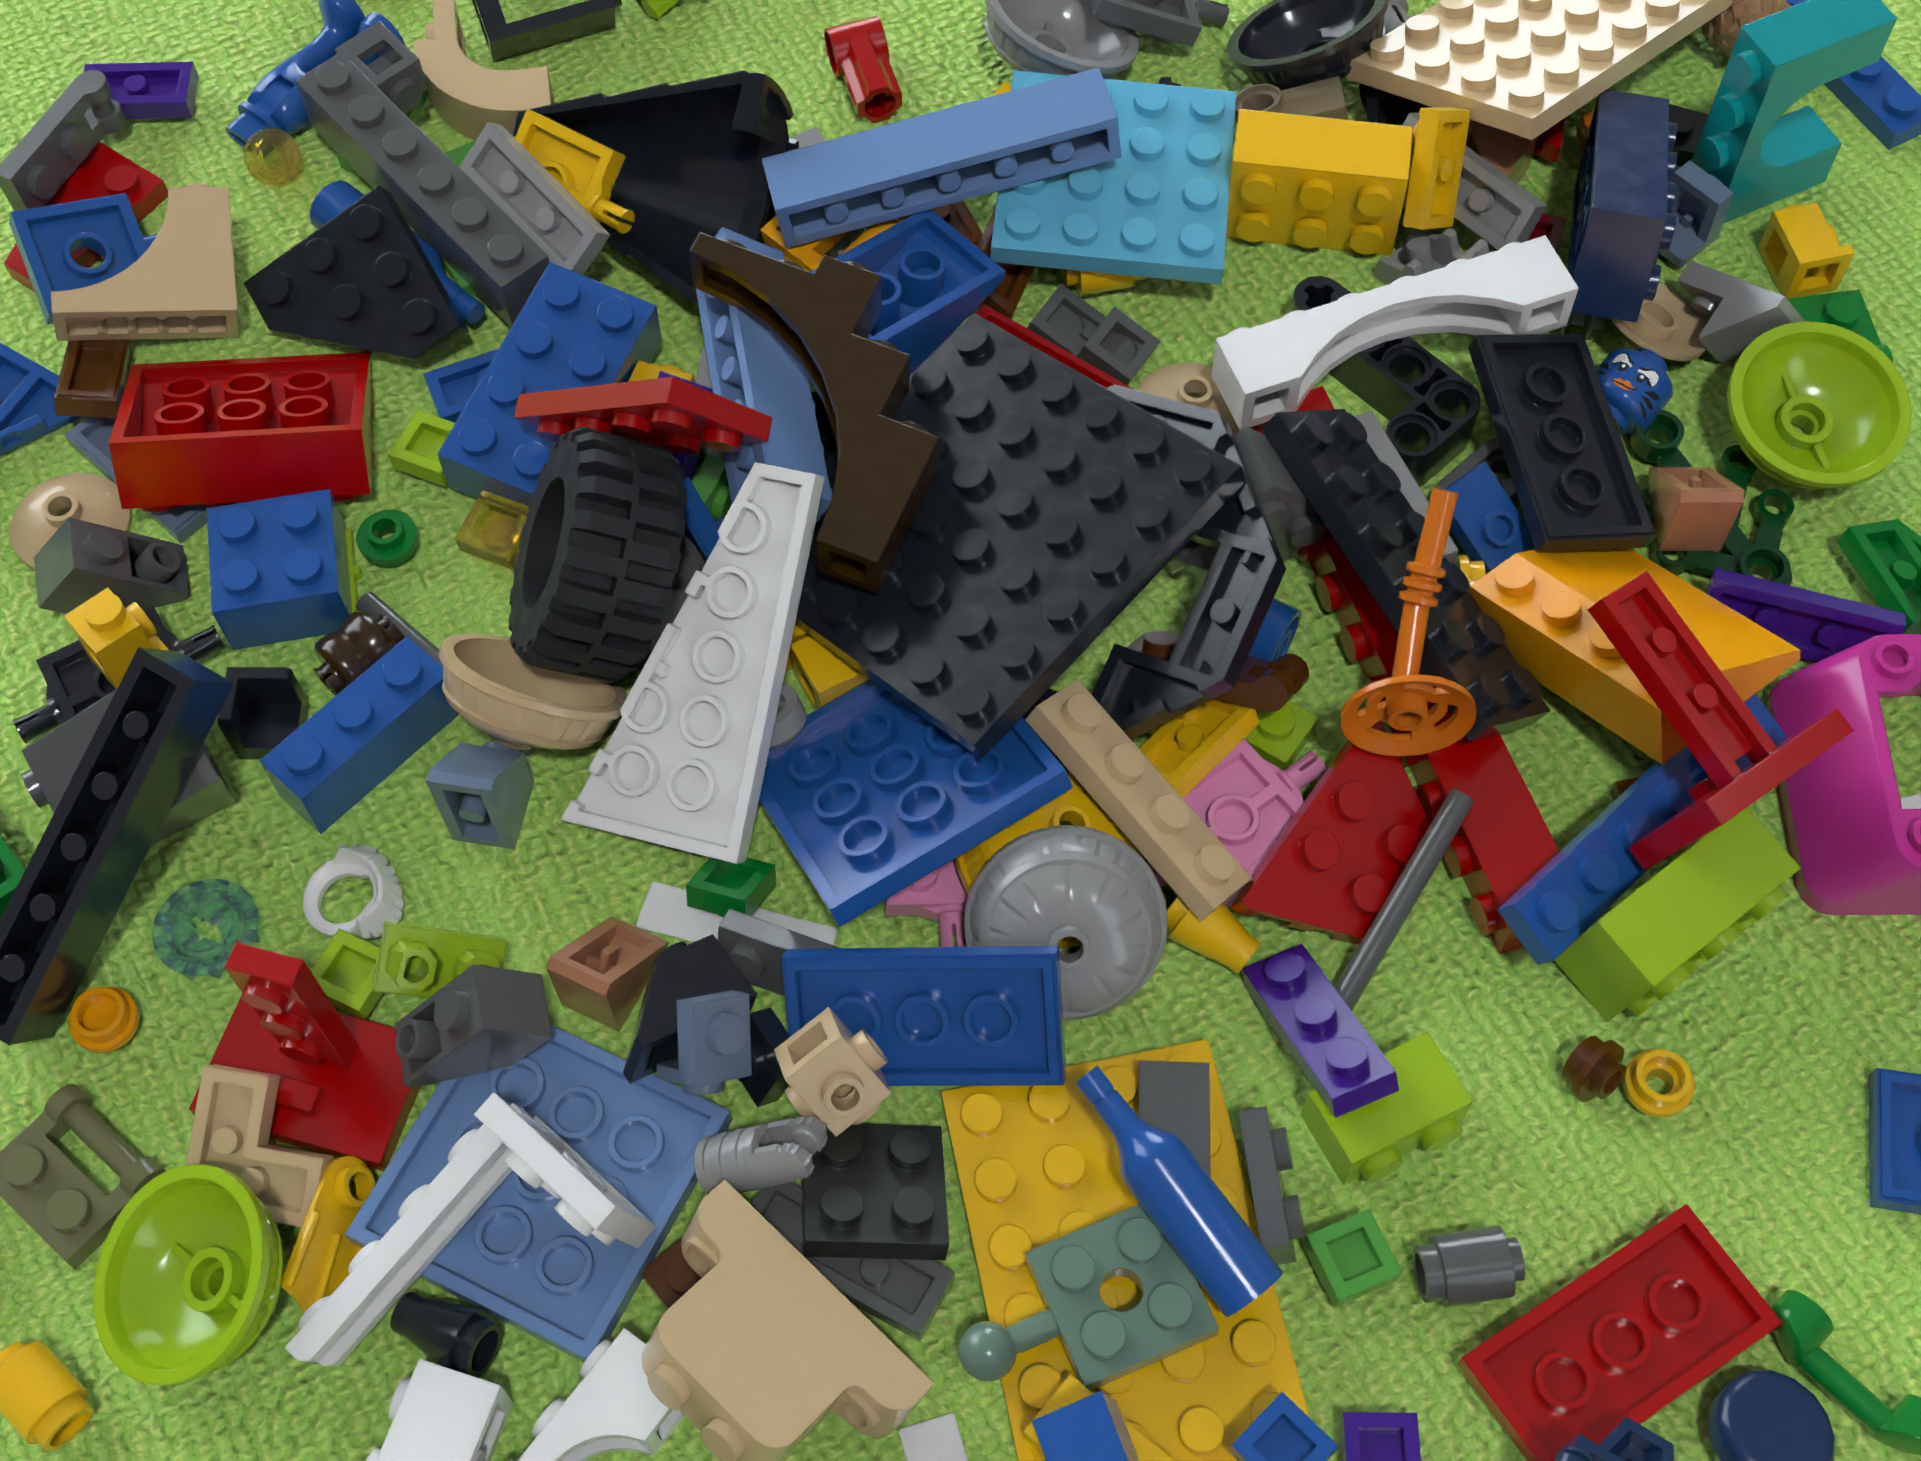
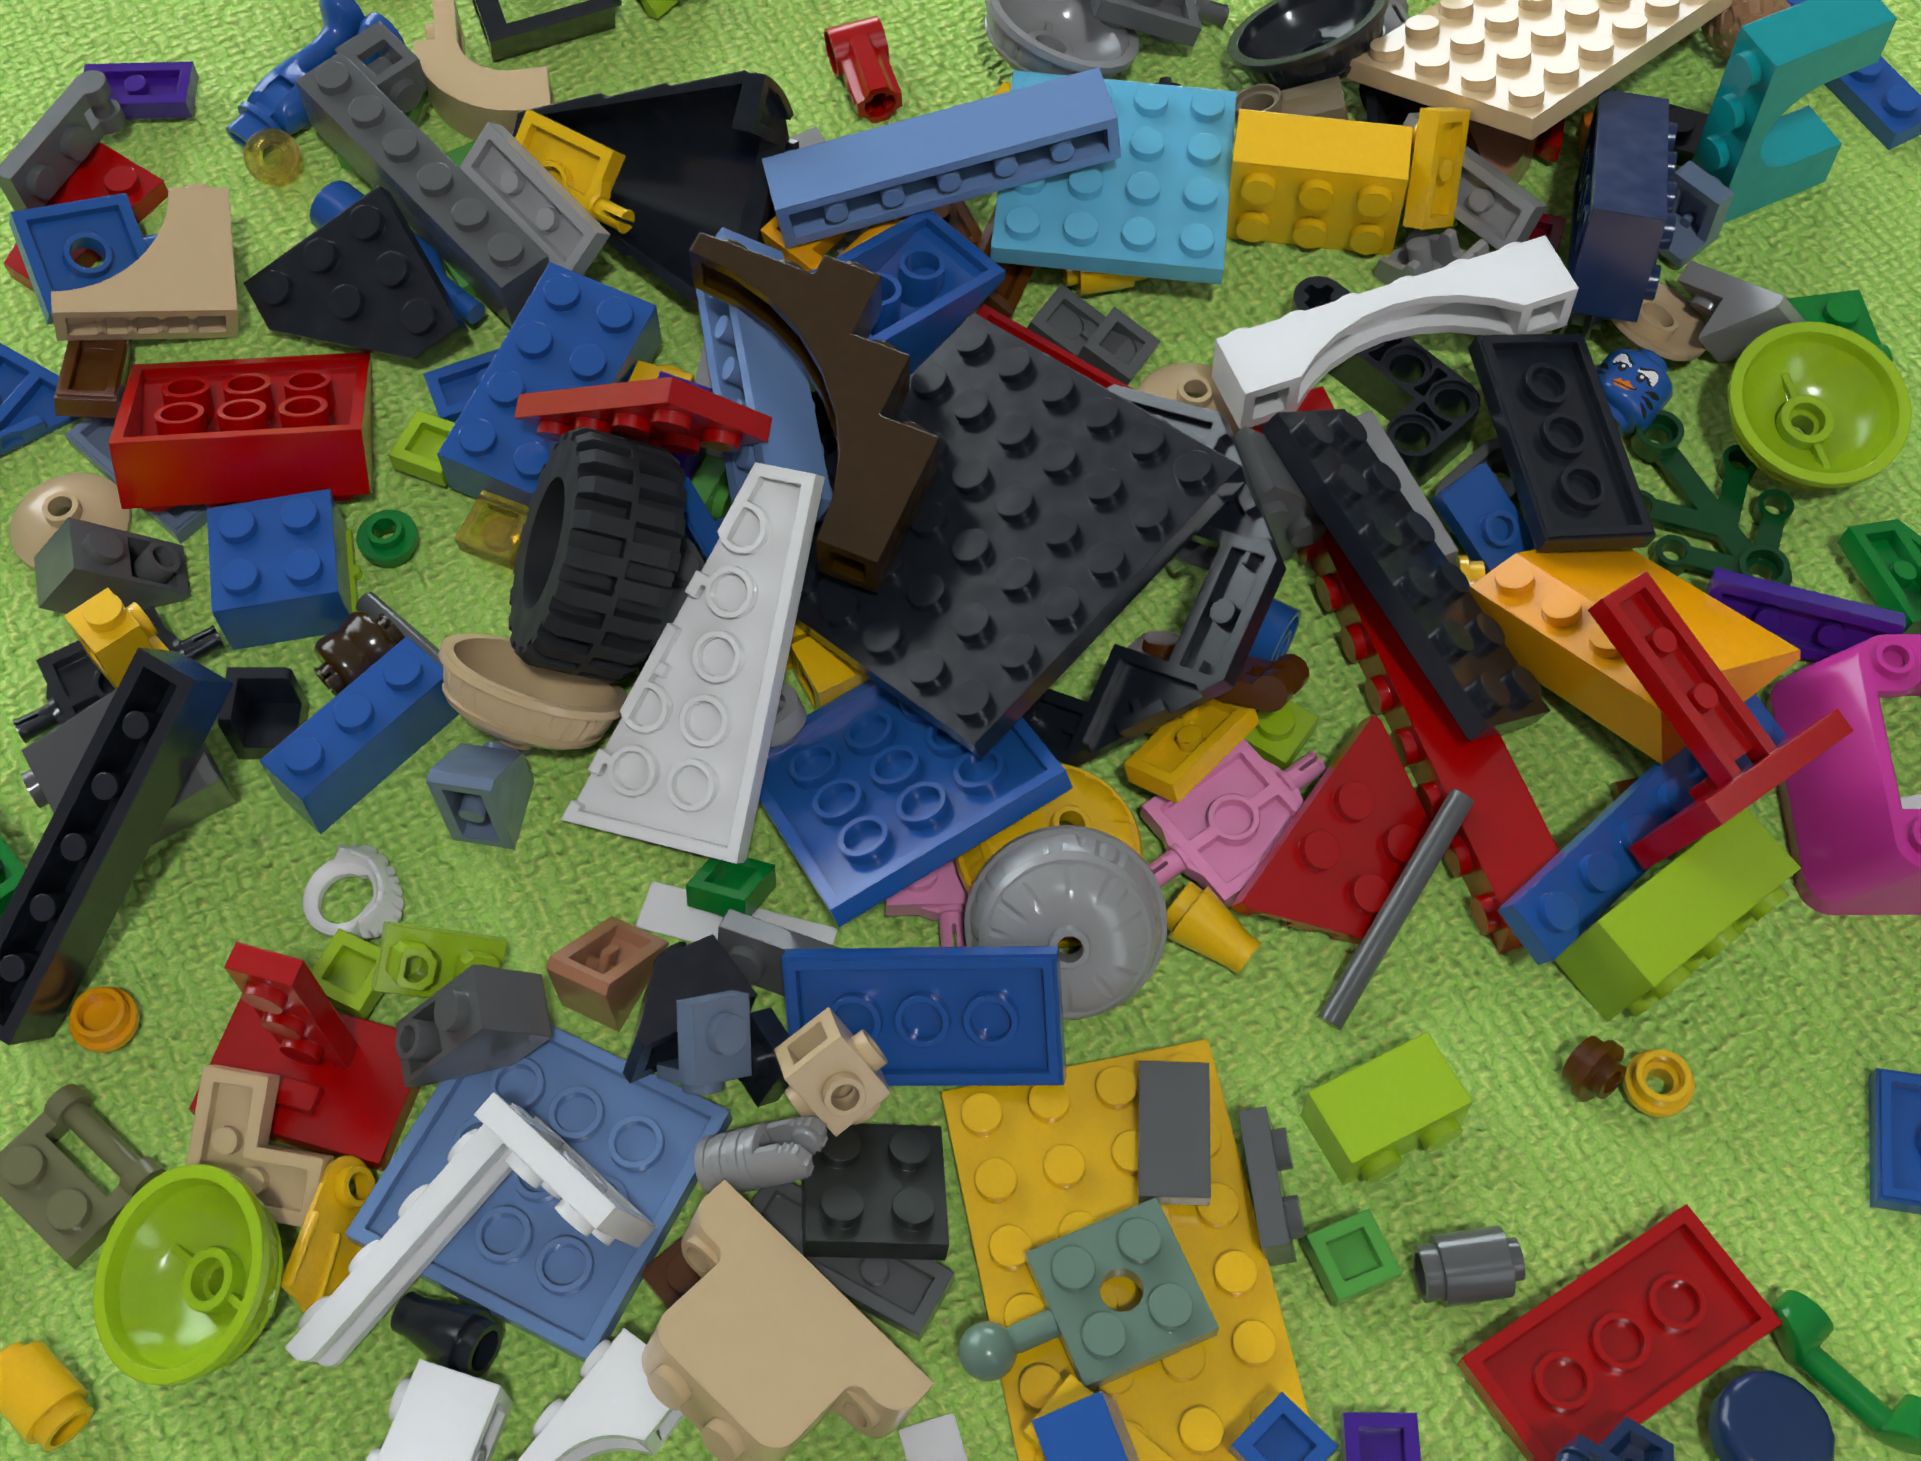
(209, 901): clear light blue gear -> none
(1138, 799): tan plate -> none
(1184, 1203): blue piece -> none
(1320, 1030): dark purple plate -> none
(1406, 689): orange dish -> none
(1693, 507): nougat slope -> none
(1803, 251): yellow brick -> none

